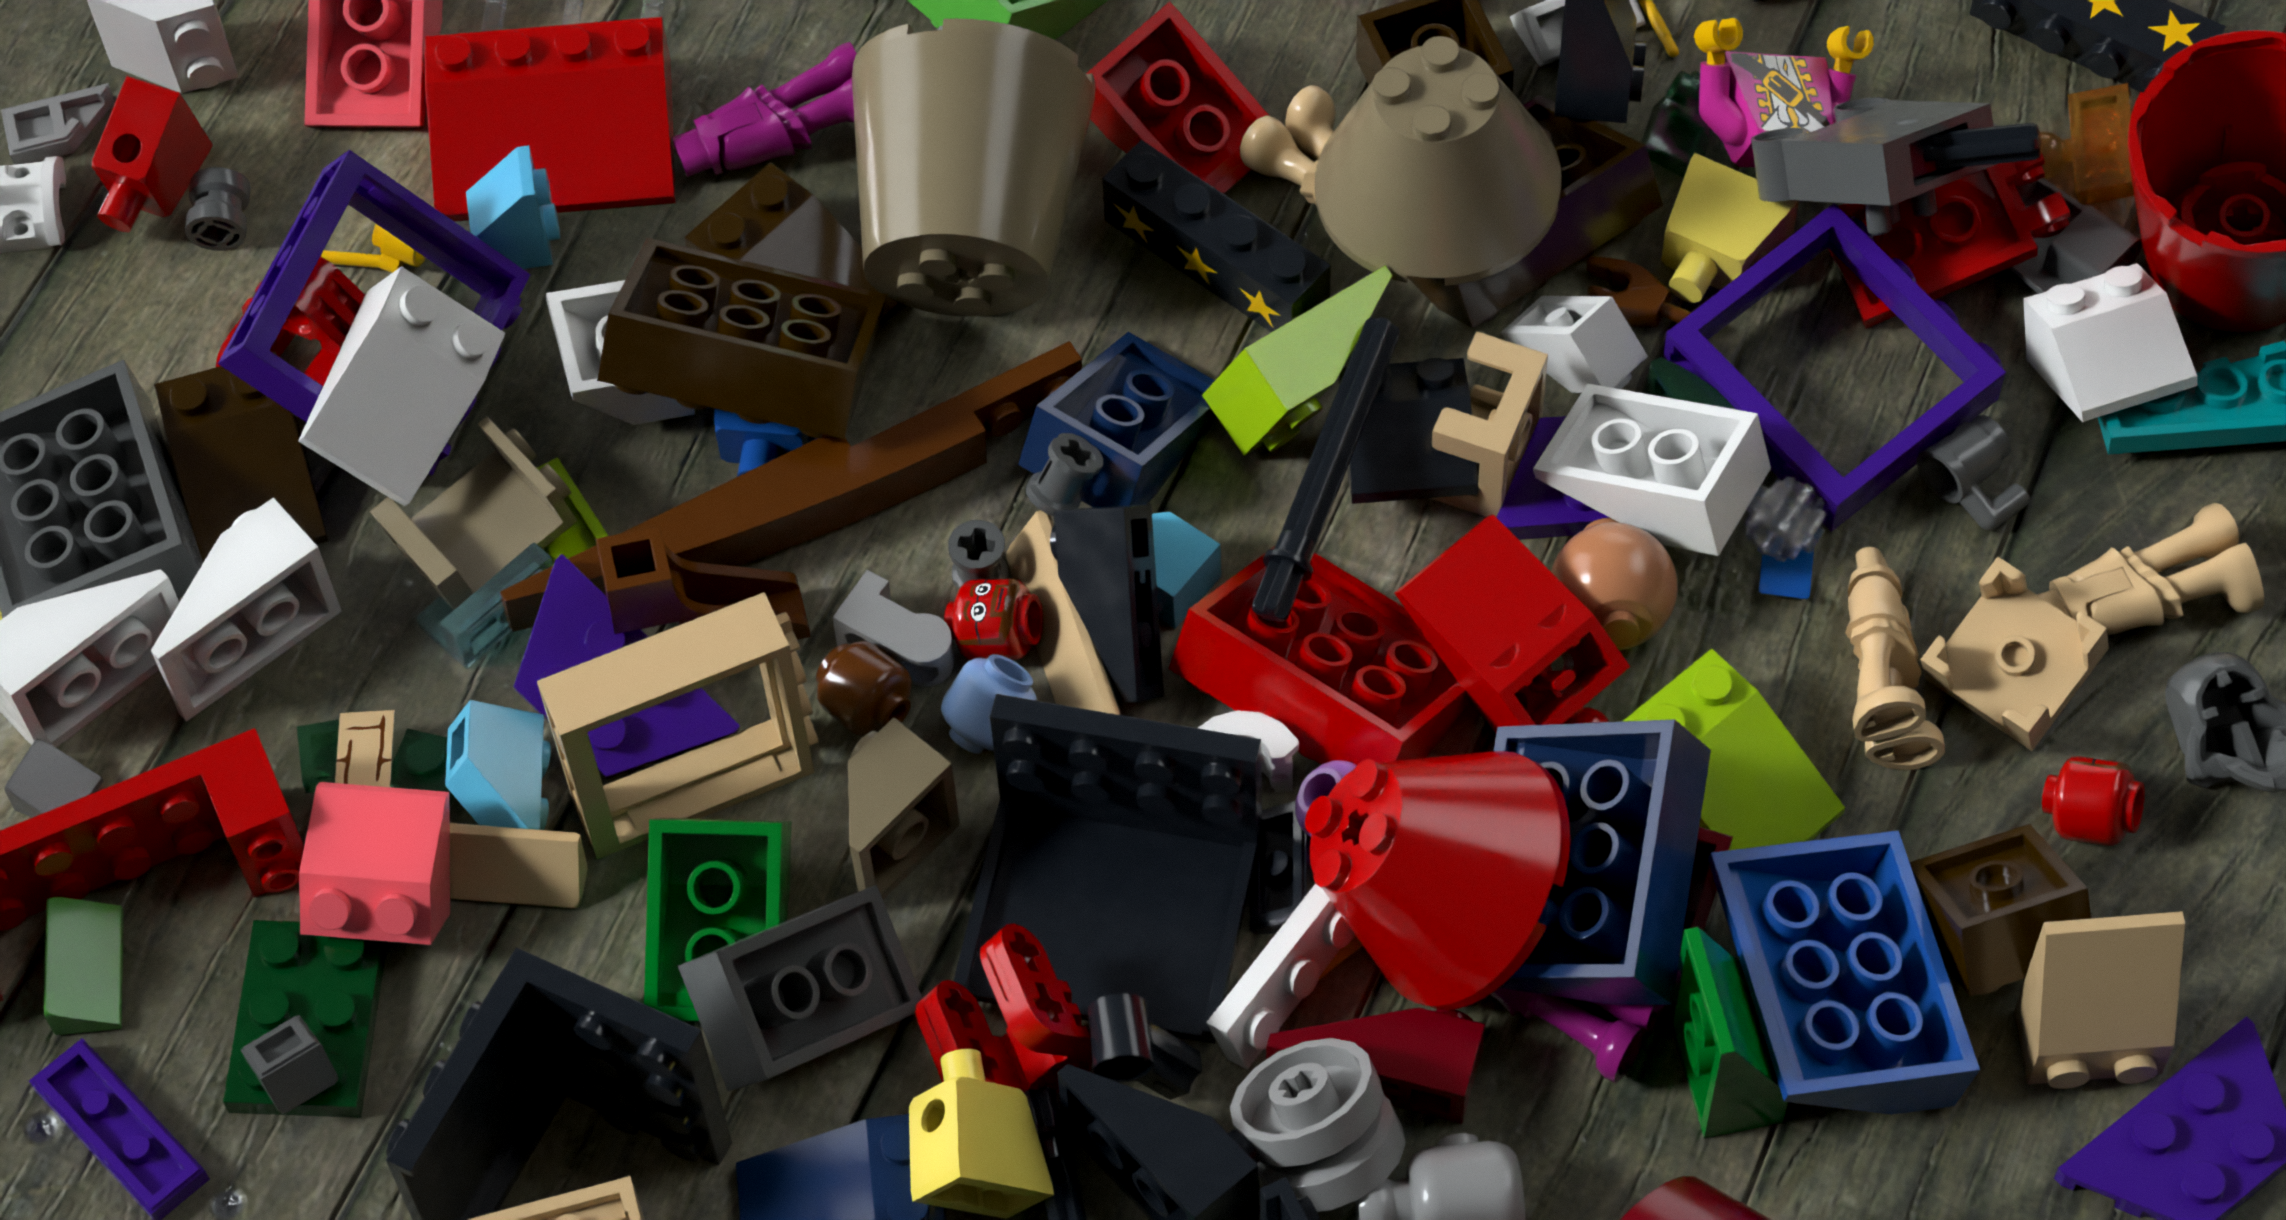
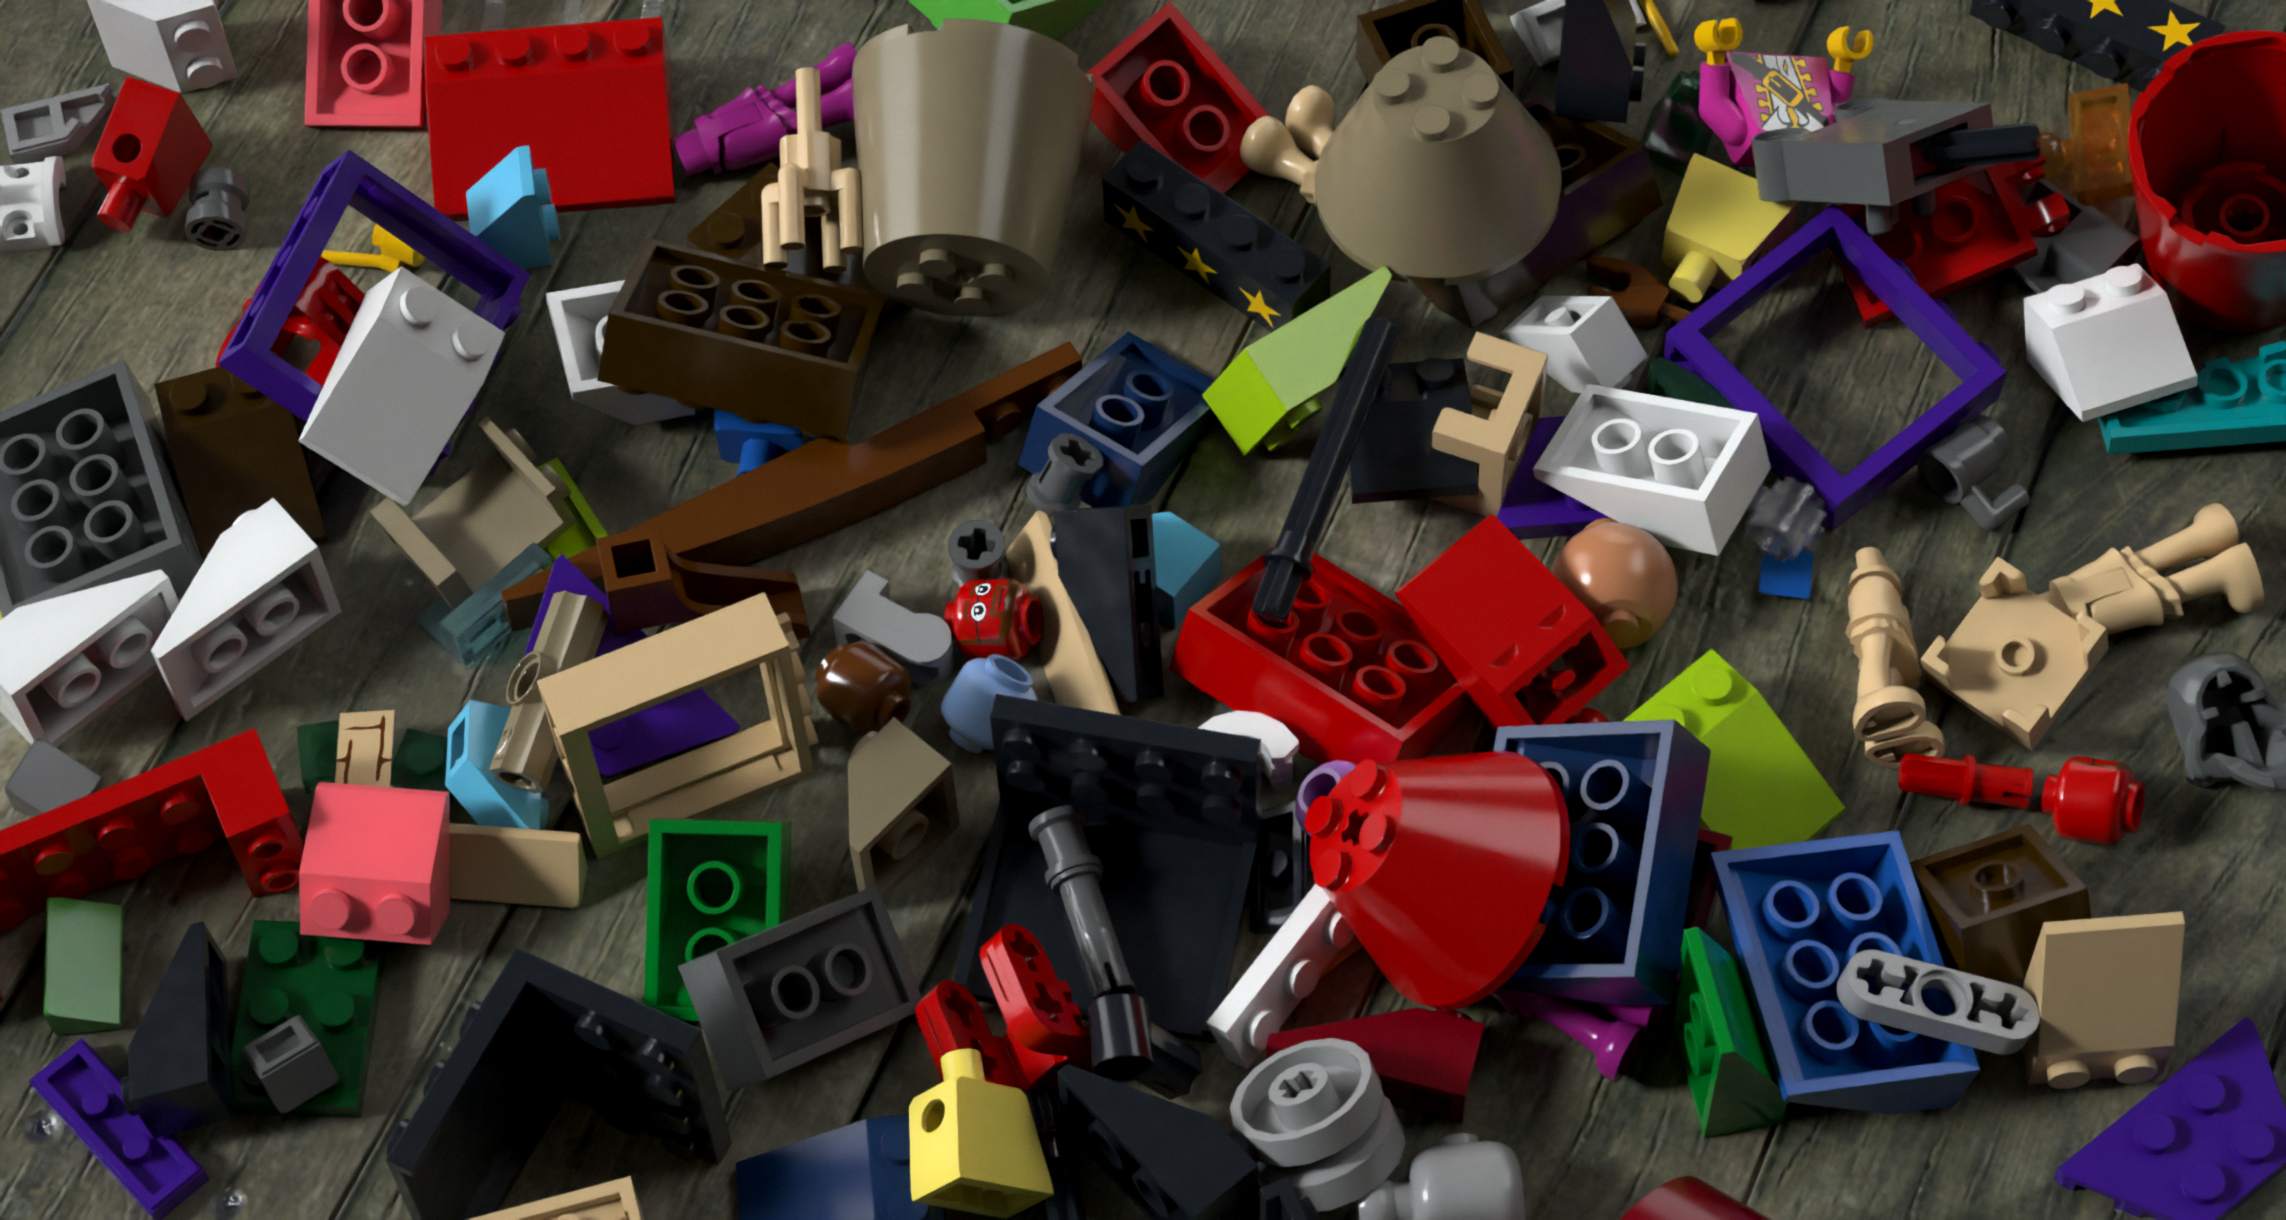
(183, 1044): none -> black slope
(566, 639): none -> dark tan piece
(812, 186): none -> tan plant
(1075, 877): none -> dark grey pin
(1963, 988): none -> light grey beam
(1966, 780): none -> red axle

